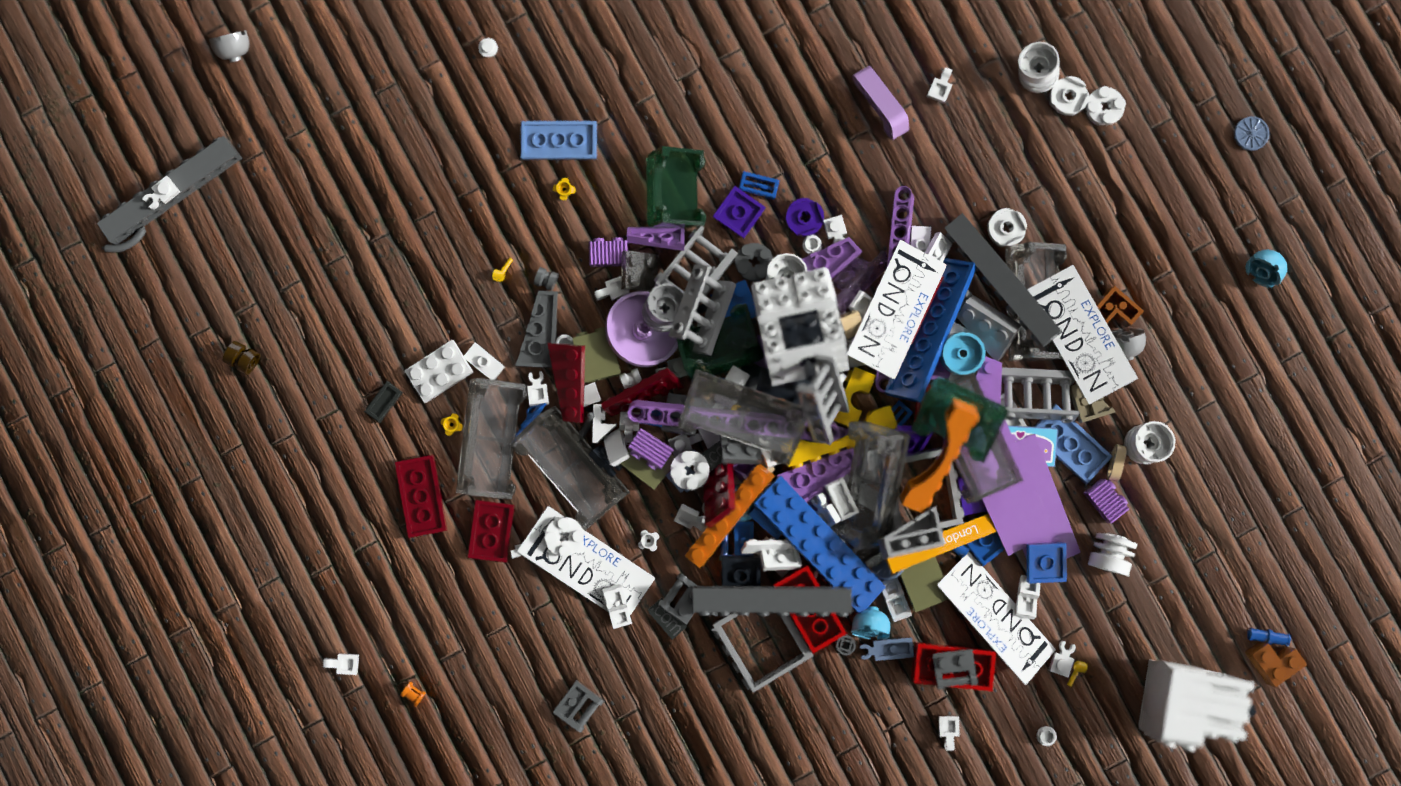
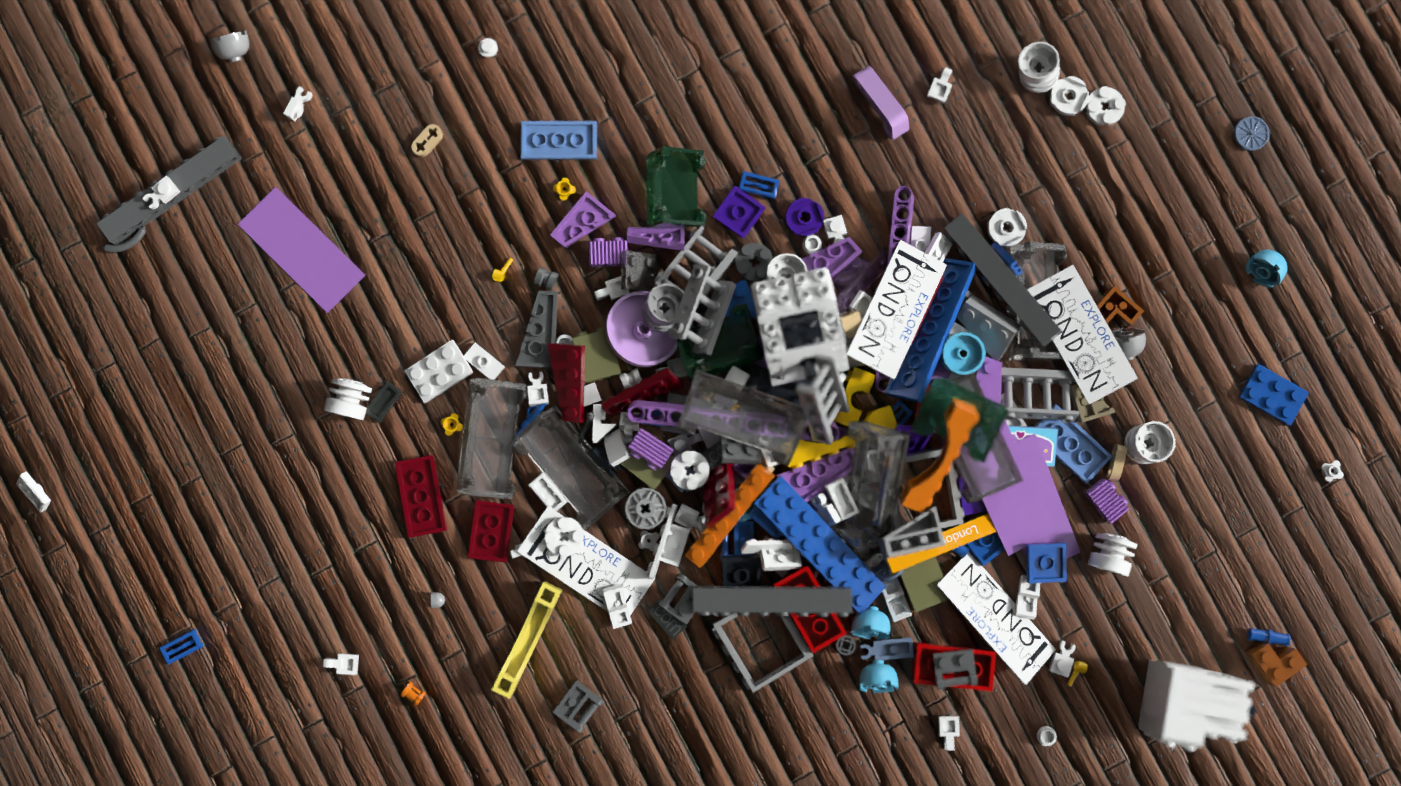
(33, 492): none -> white plate
(196, 639): none -> blue tile
(238, 356): dark brown wheel -> none
(295, 106): none -> white plate
(301, 249): none -> medium lavender sticker
(348, 398): none -> white wheel
(430, 144): none -> tan beam
(437, 600): none -> light grey hinge
(527, 639): none -> light yellow arch
(547, 492): none -> white plate
(581, 220): none -> medium lavender wing
(657, 507): none -> light grey wheel
(671, 544): none -> white bracket
(878, 677): none -> medium azure cylinder
(1007, 259): none -> blue tile
(1273, 394): none -> blue plate
(1328, 475): none -> white plate

